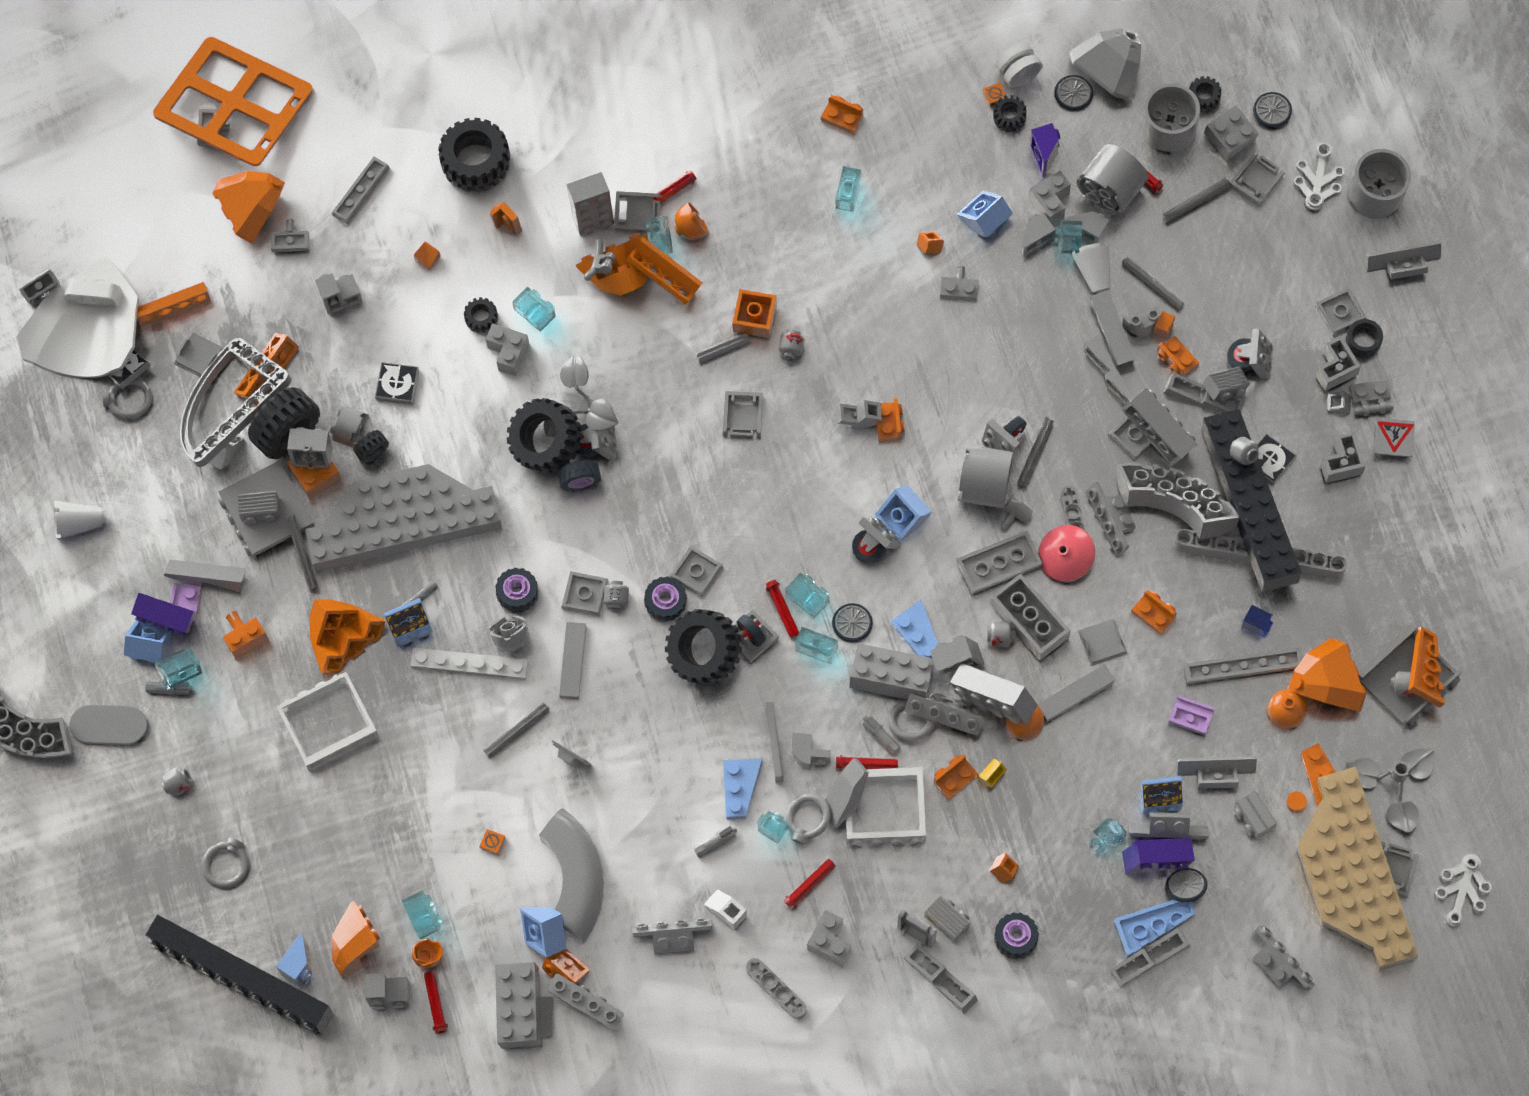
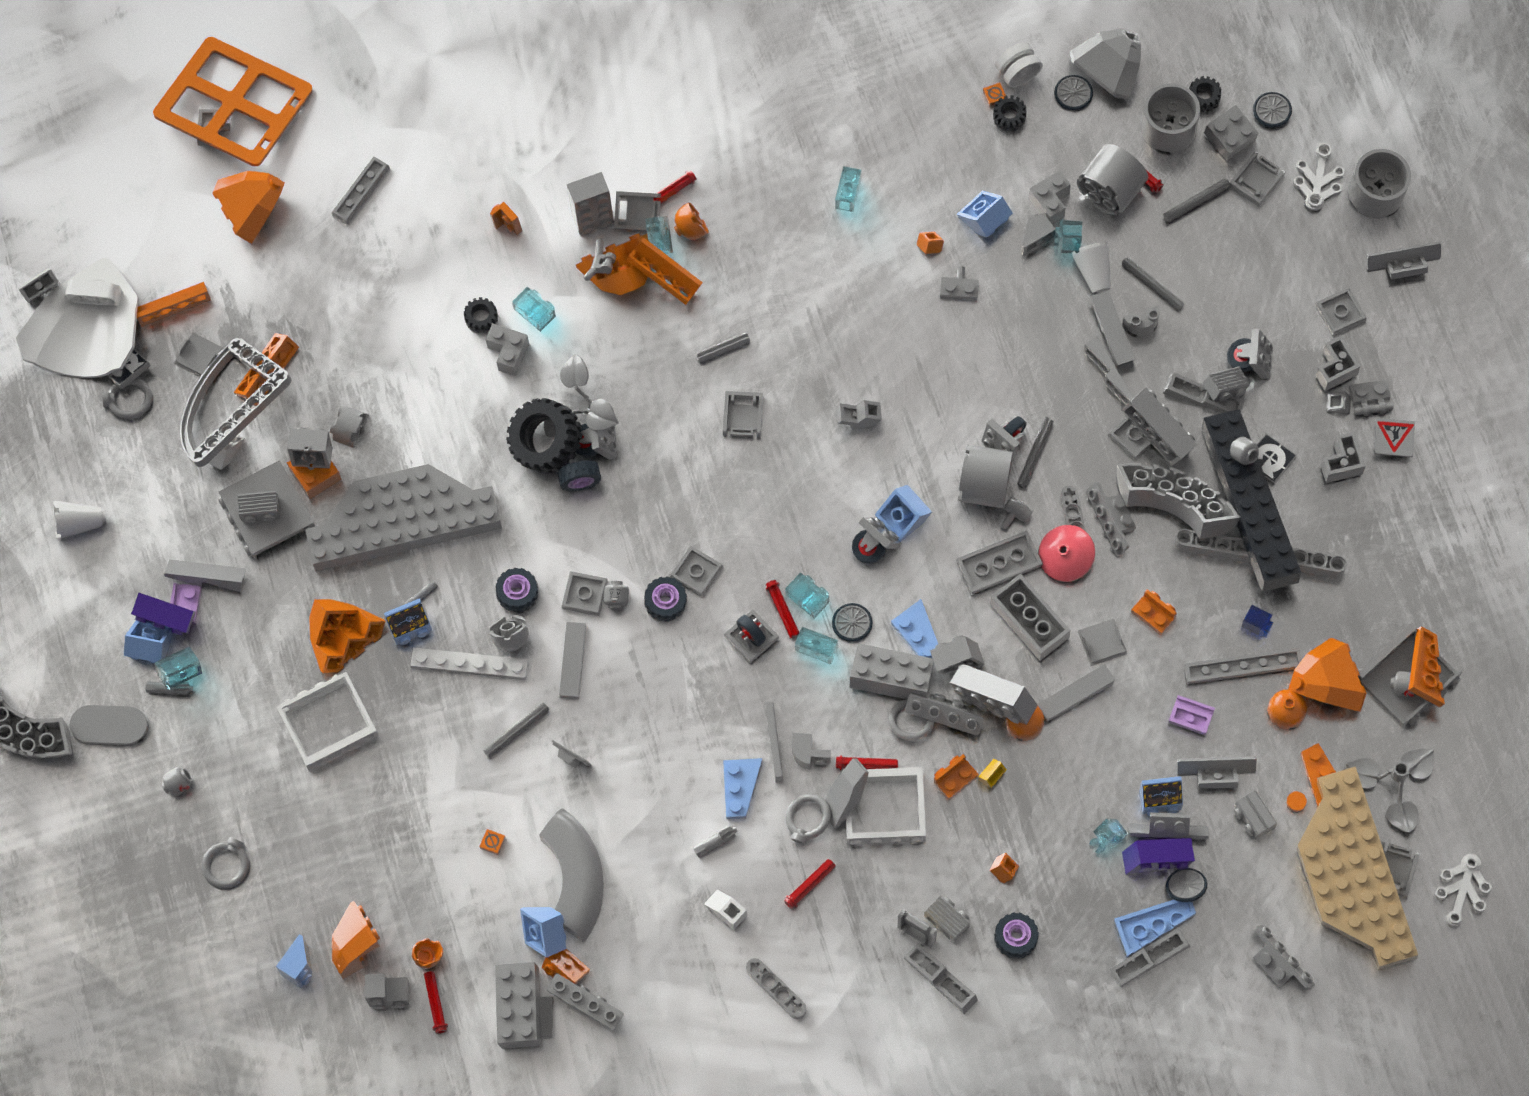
(240, 975): black brick -> none
(244, 636): orange brick -> none
(273, 422): black tyre -> none
(289, 239): light grey plate -> none
(301, 552): light grey axle -> none
(337, 293): light grey brick -> none
(371, 446): black tyre -> none
(396, 382): tile -> none
(421, 914): clear light blue brick -> none
(427, 255): orange slope -> none
(470, 133): black tyre -> none
(672, 937): light grey bracket -> none
(681, 640): black tyre -> none
(754, 313): orange brick -> none
(772, 826): clear light blue brick -> none
(791, 344): light grey head -> none
(825, 941): light grey brick -> none
(842, 114): orange bracket -> none
(877, 731): light grey piece -> none
(890, 426): orange bracket -> none
(1000, 634): light grey head -> none
(1044, 145): dark purple slope -> none
(1093, 225): light grey slope -> none
(1164, 324): orange slope -> none
(1177, 356): orange bracket -> none
(1369, 325): black tyre -> none

